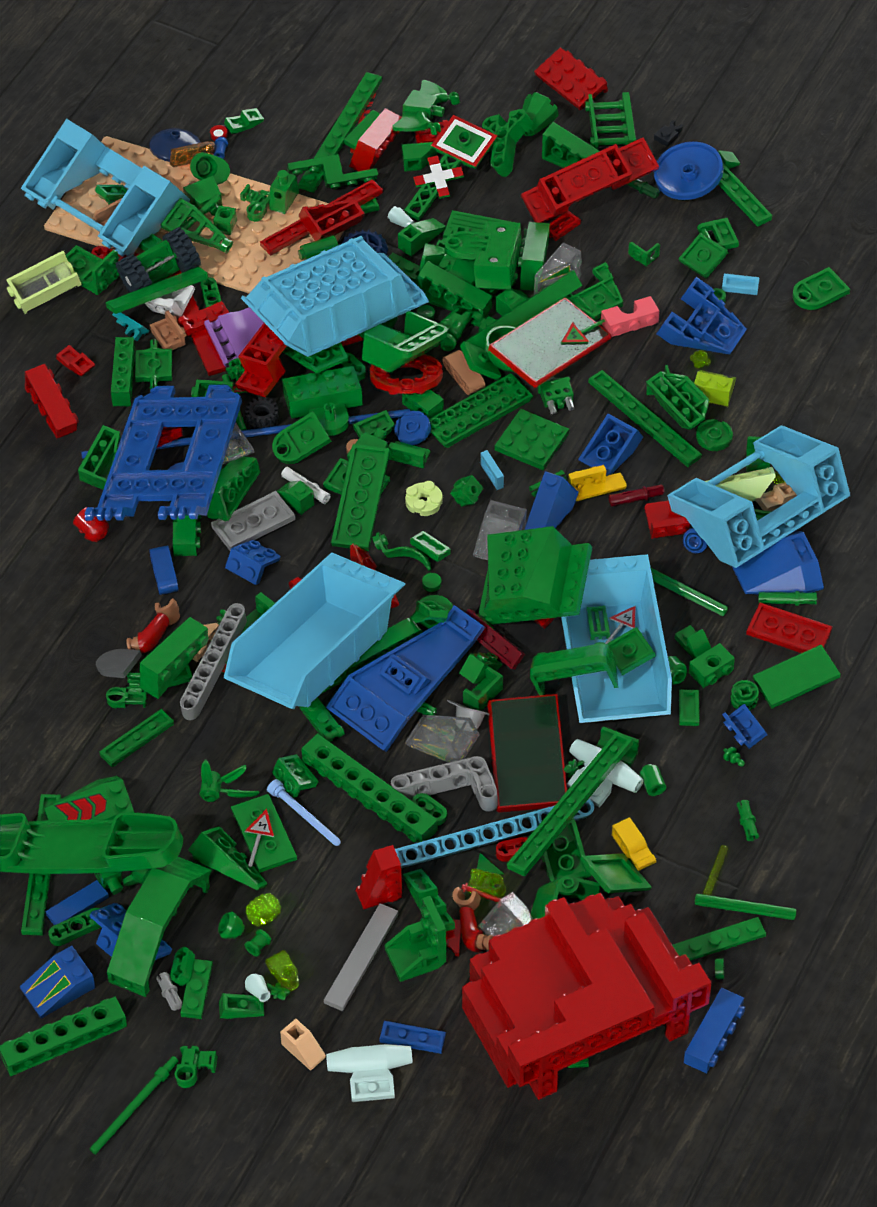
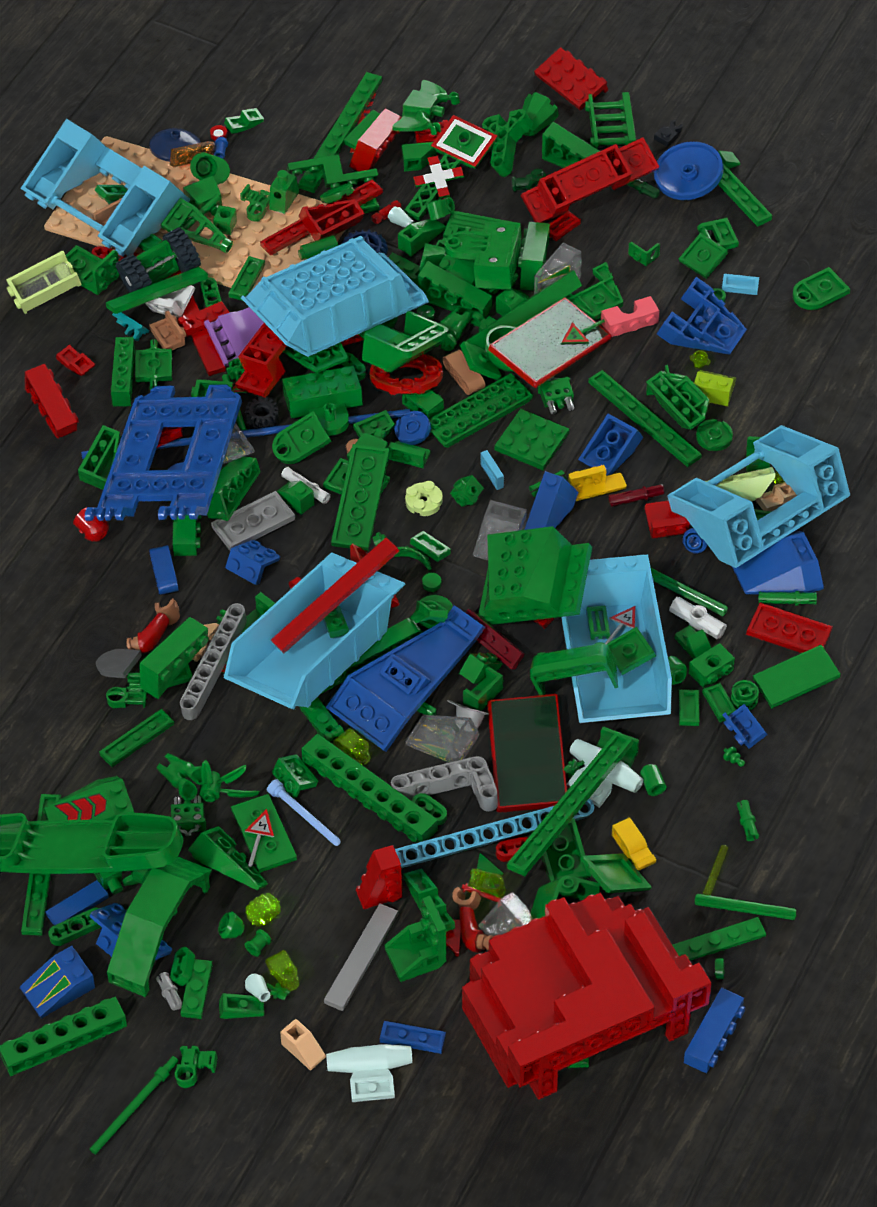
(177, 773): none -> green piece
(189, 815): none -> green piece
(246, 278): none -> green tile
(334, 595): none -> red tile
(336, 193): none -> green tile
(336, 623): none -> green plate
(353, 746): none -> clear neon green piece
(383, 213): none -> red axle
(440, 208): none -> green piece
(529, 181): none -> dark green connector
(698, 617): none -> white piece
(718, 701): none -> green tile

